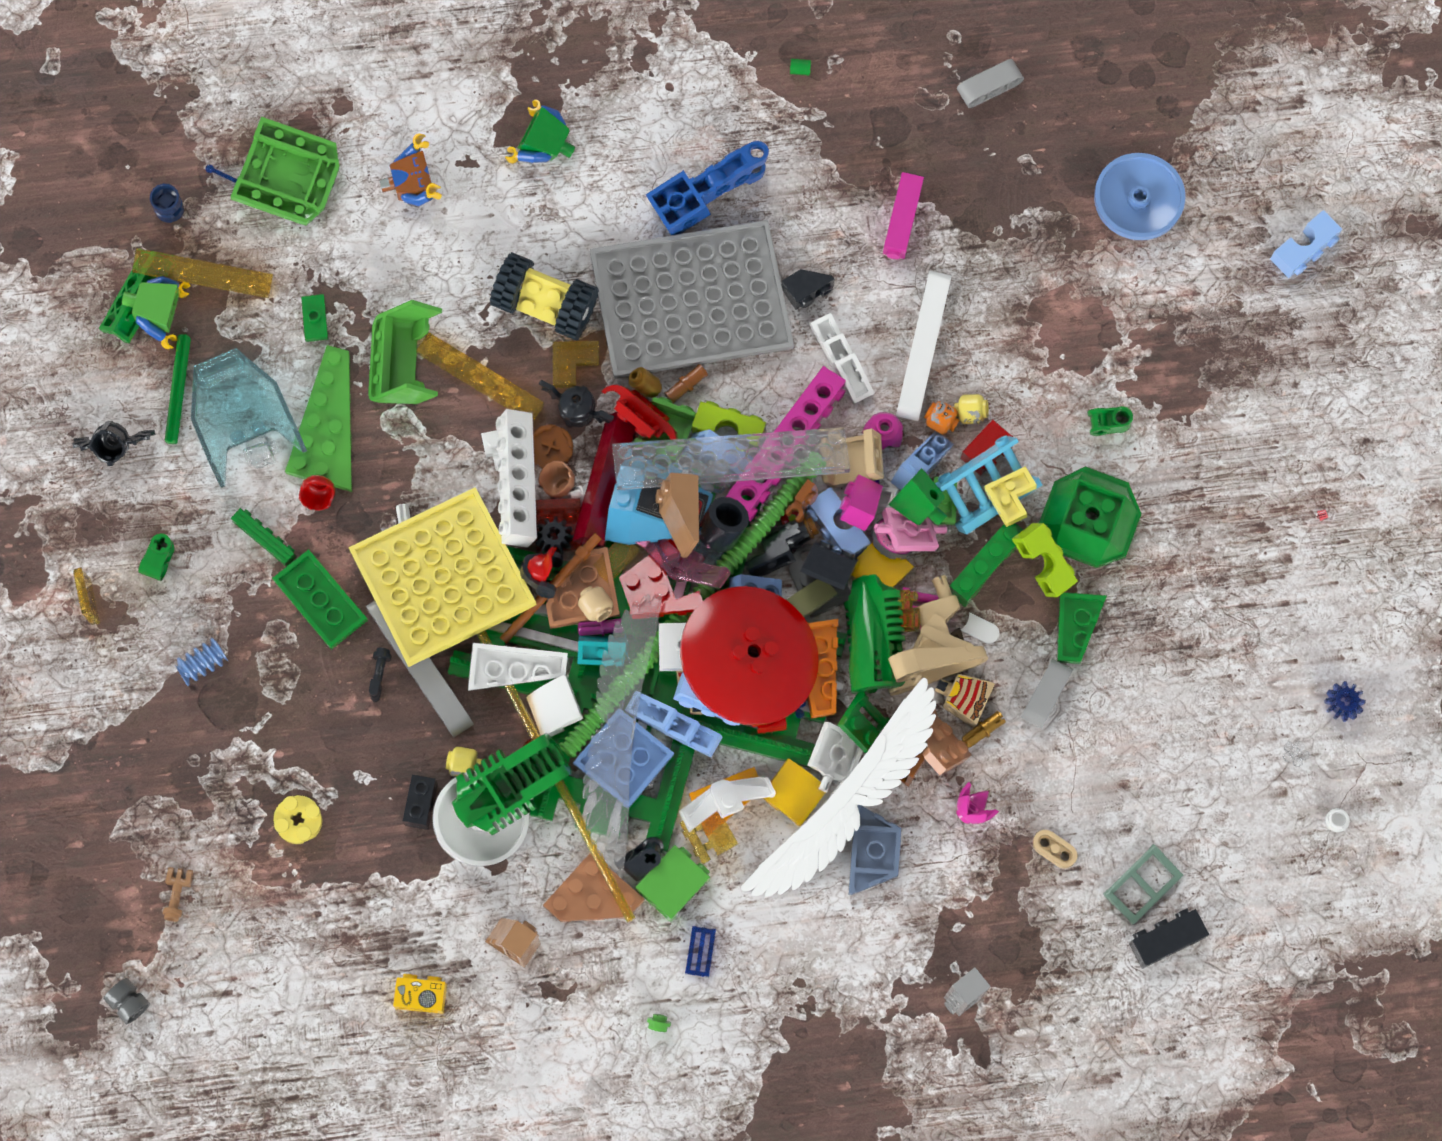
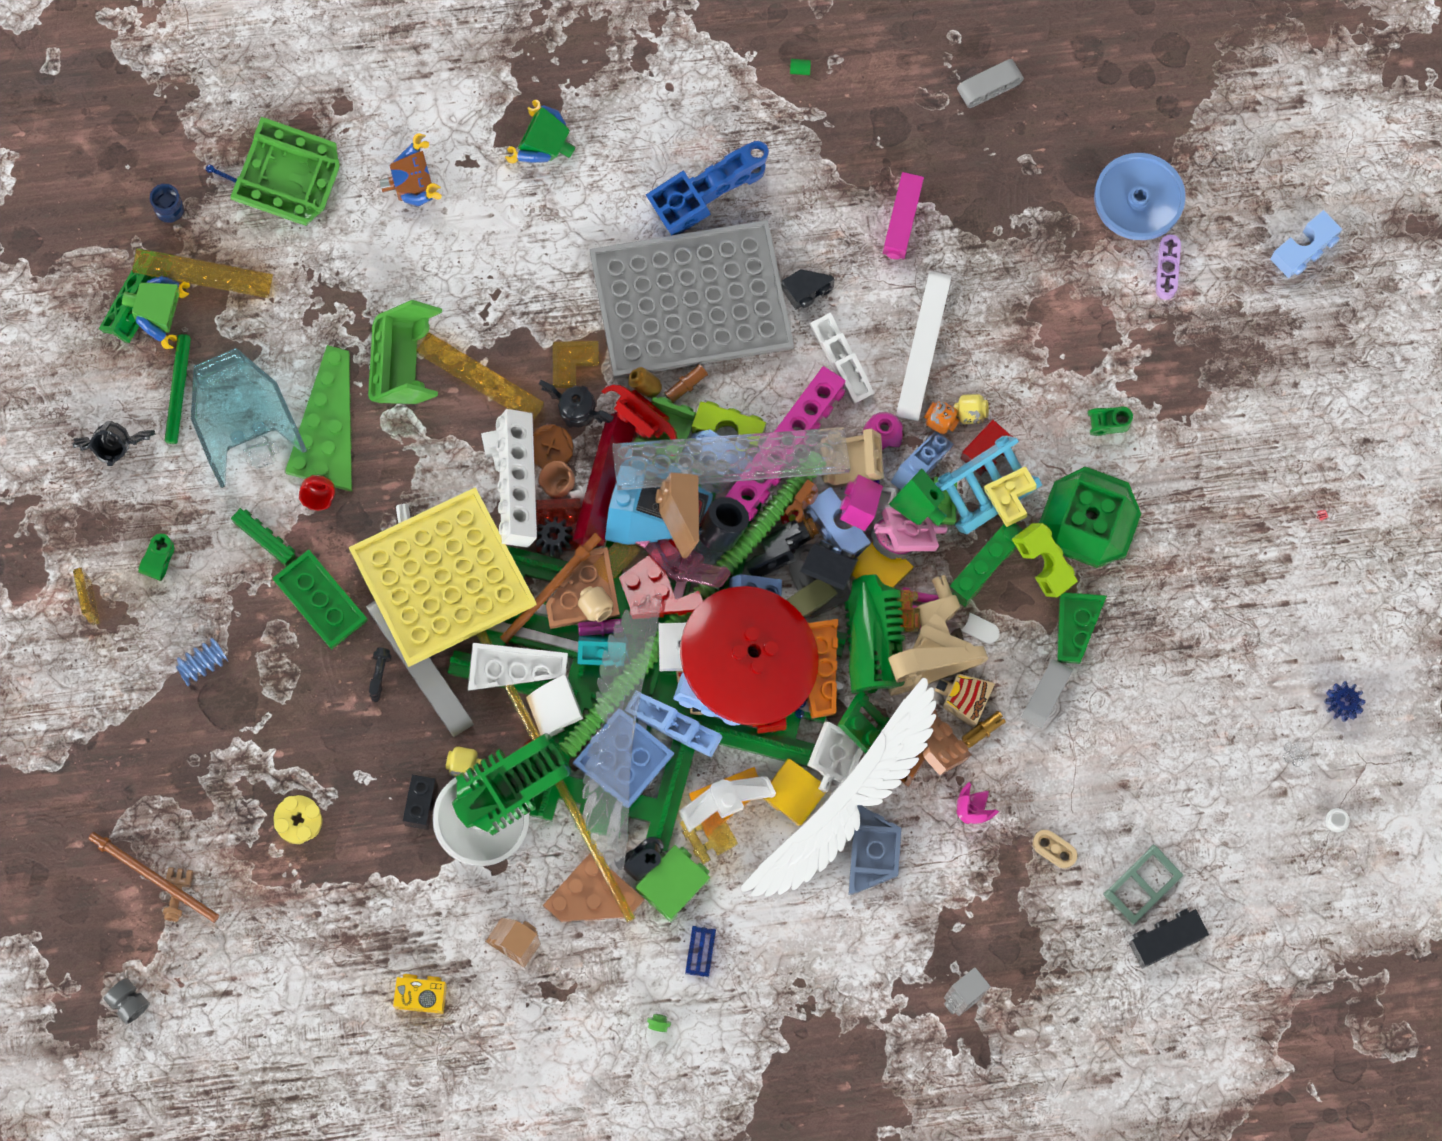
(105, 844): none -> dark orange bar
(314, 318): green plate -> none
(537, 568): cap -> none
(543, 296): black plate -> none
(1163, 275): none -> lavender beam

